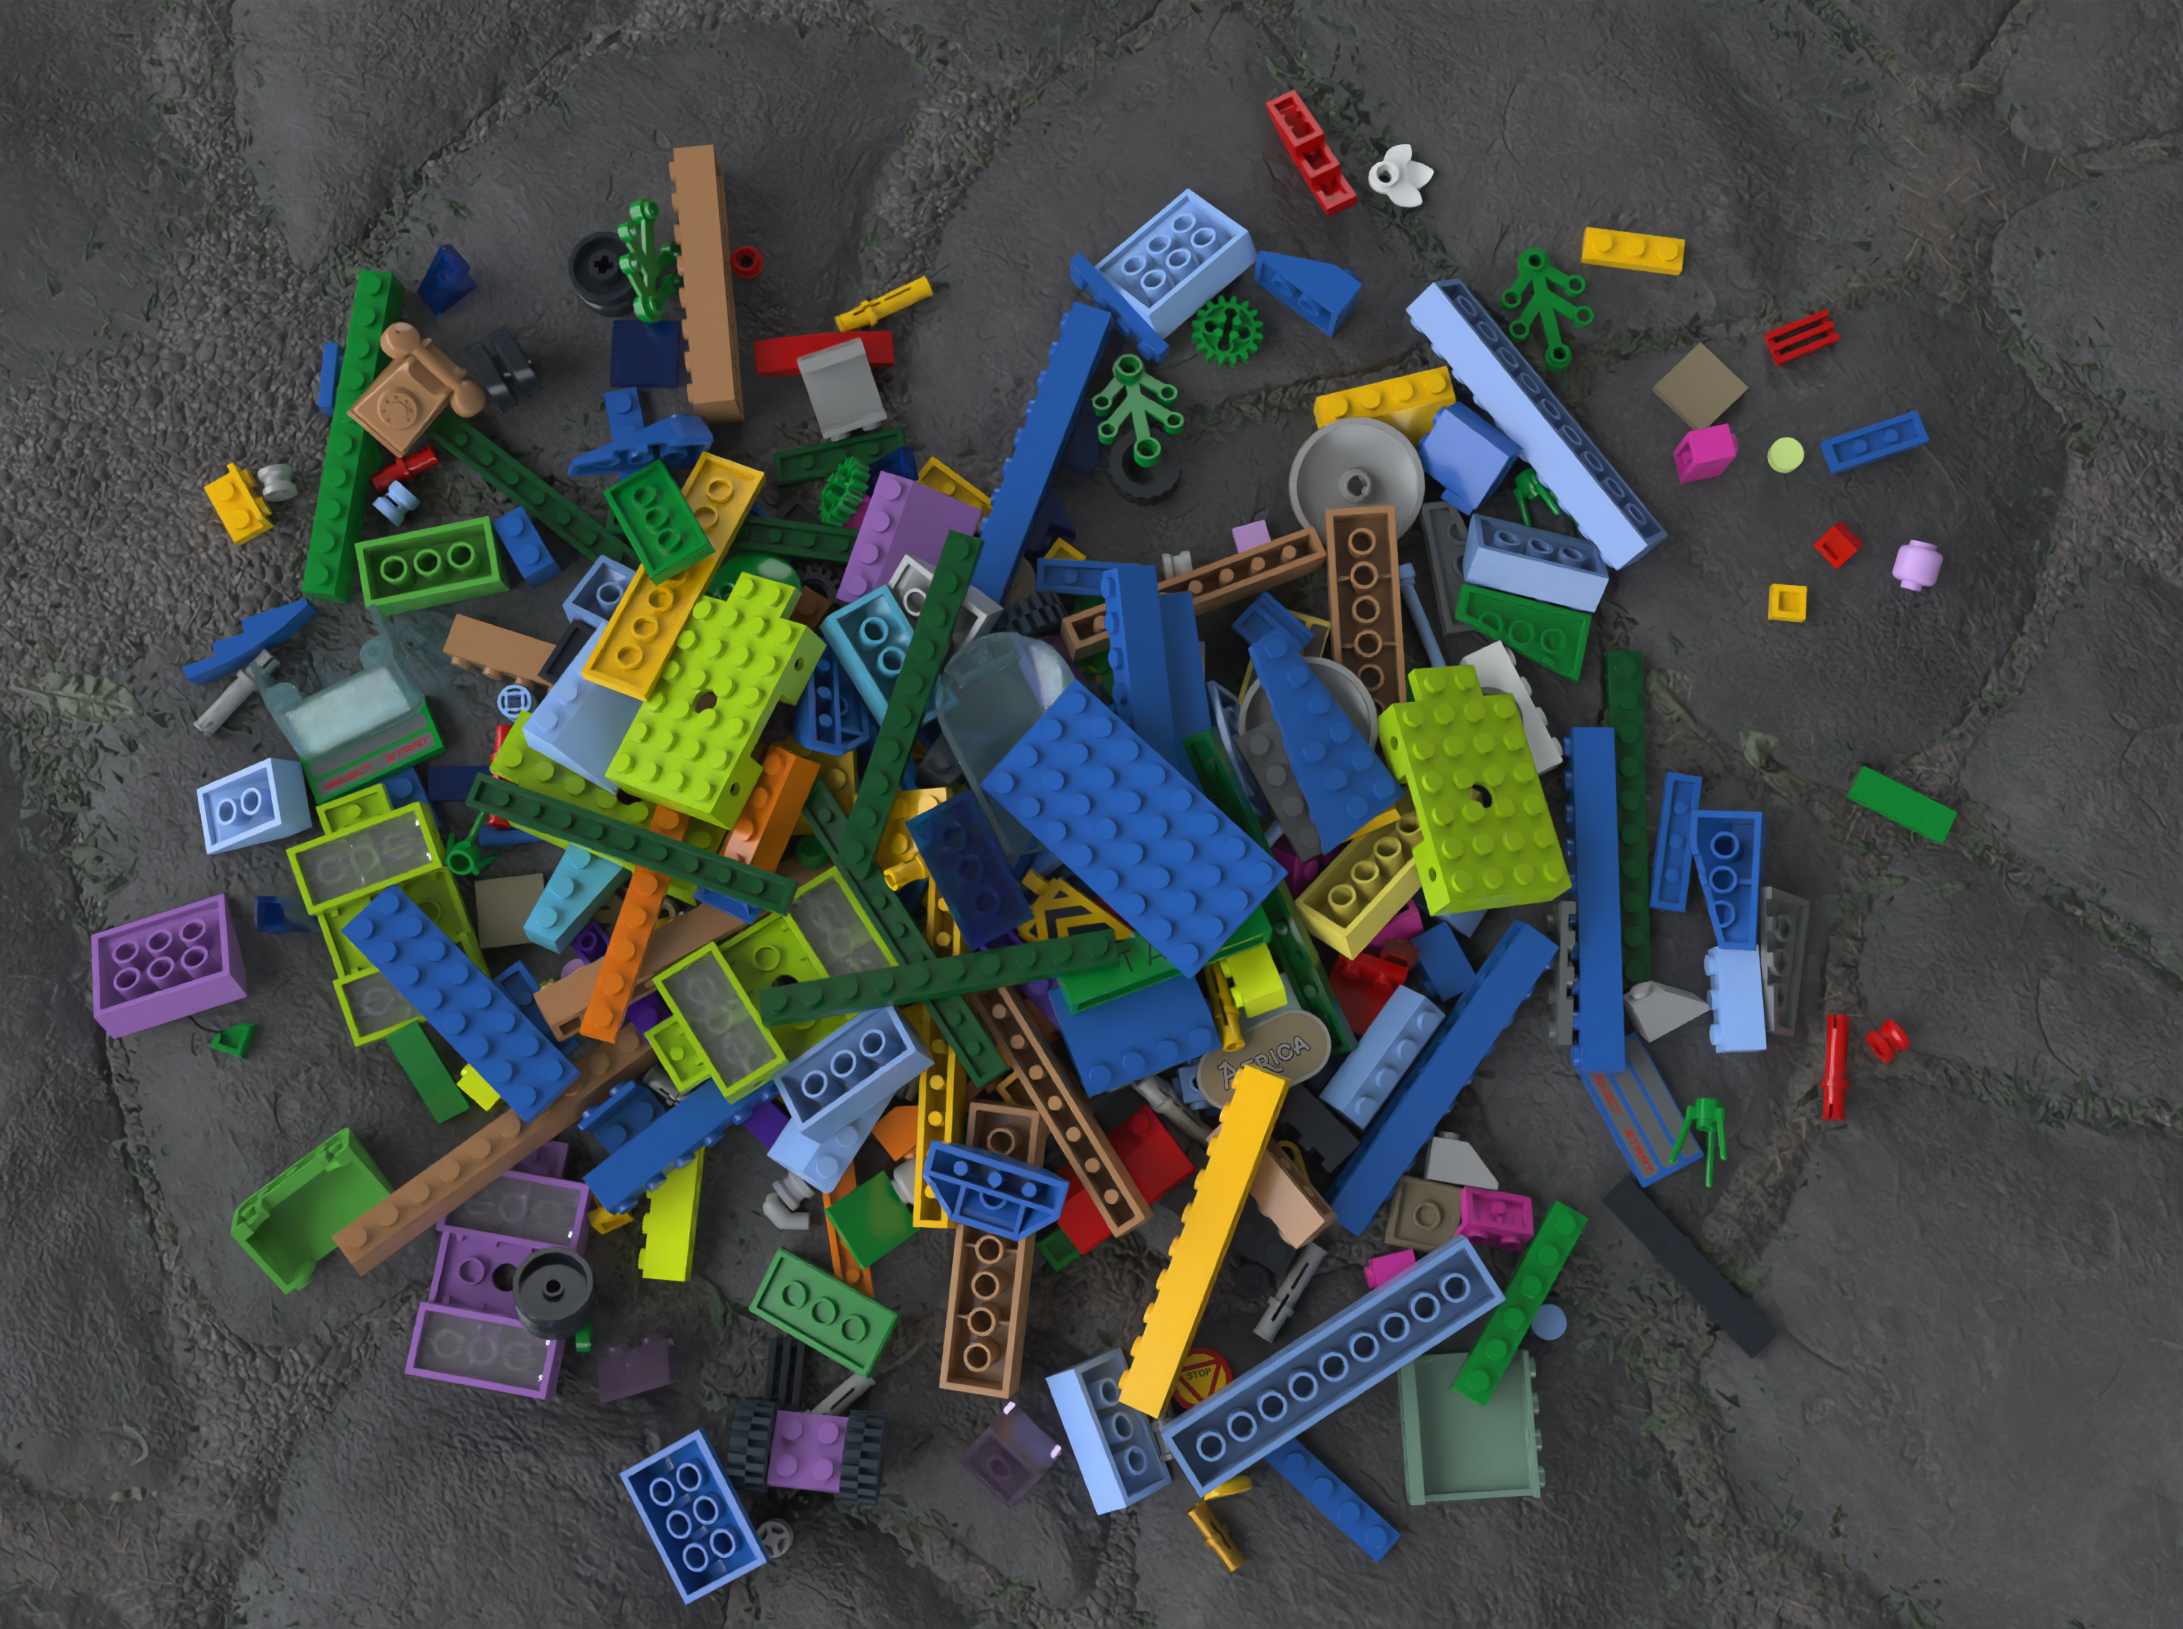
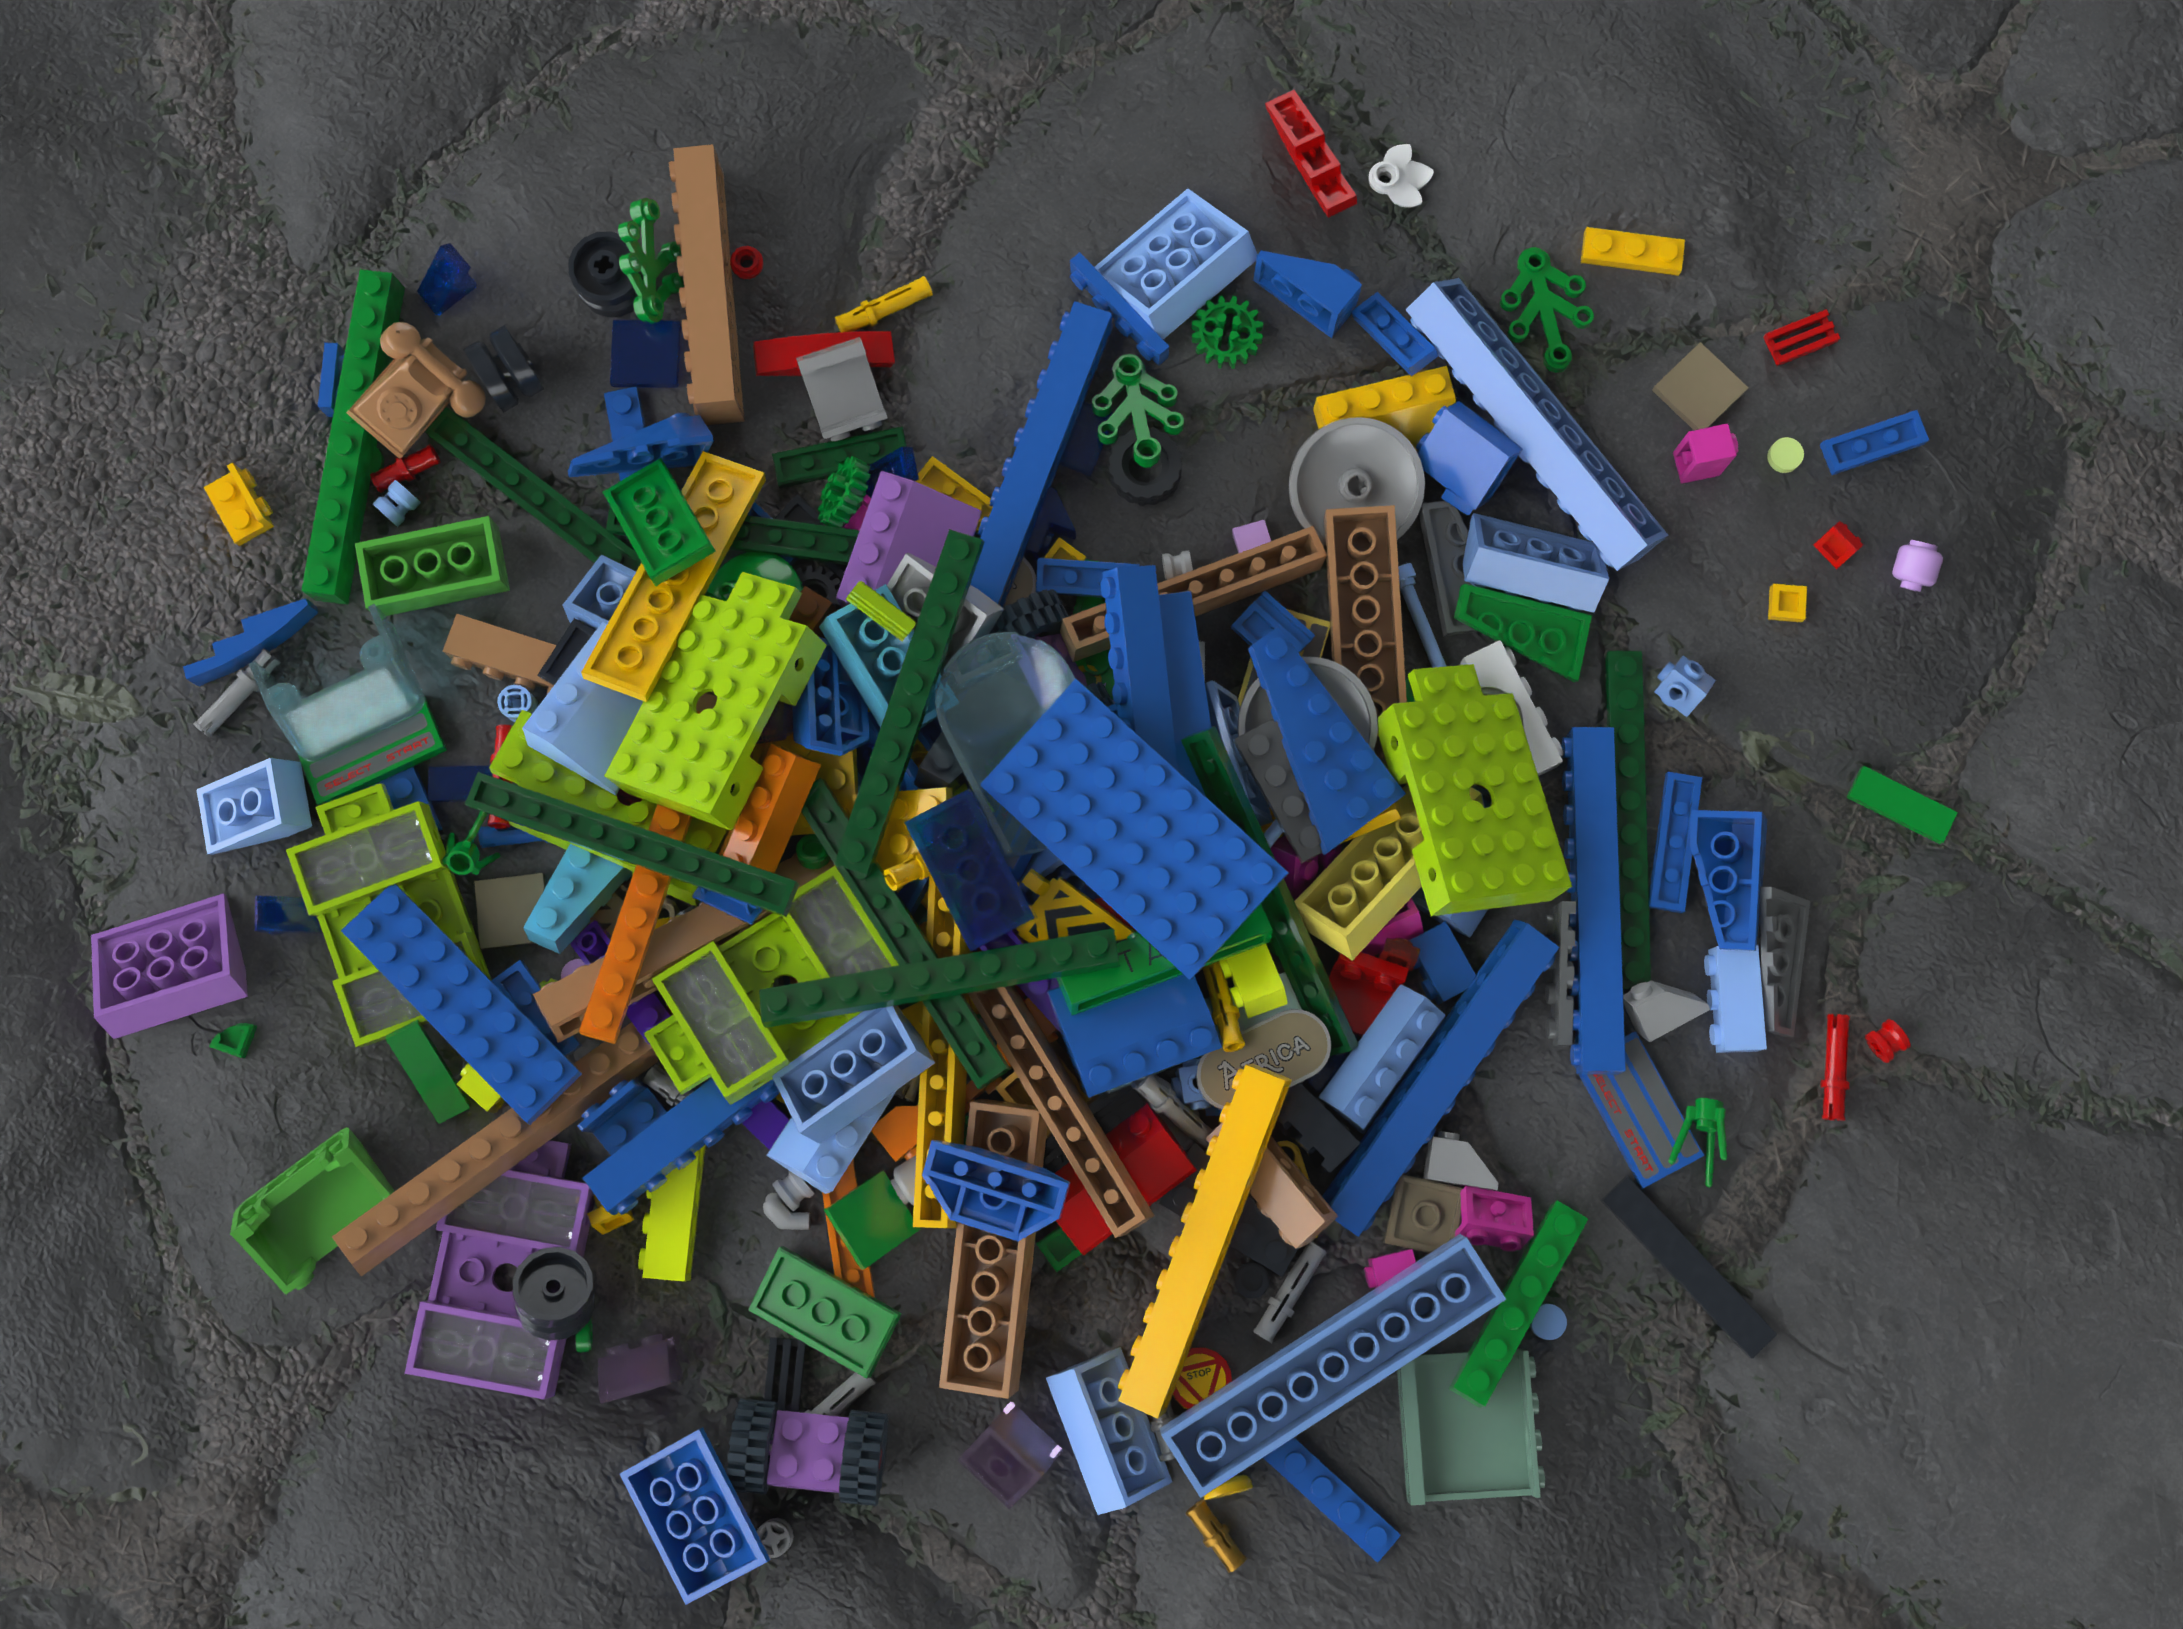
(277, 482): light grey wheel -> none
(527, 547): blue brick -> none
(881, 610): none -> lime tile
(1394, 334): none -> blue plate
(1531, 488): green plant -> none
(1683, 685): none -> medium blue brick

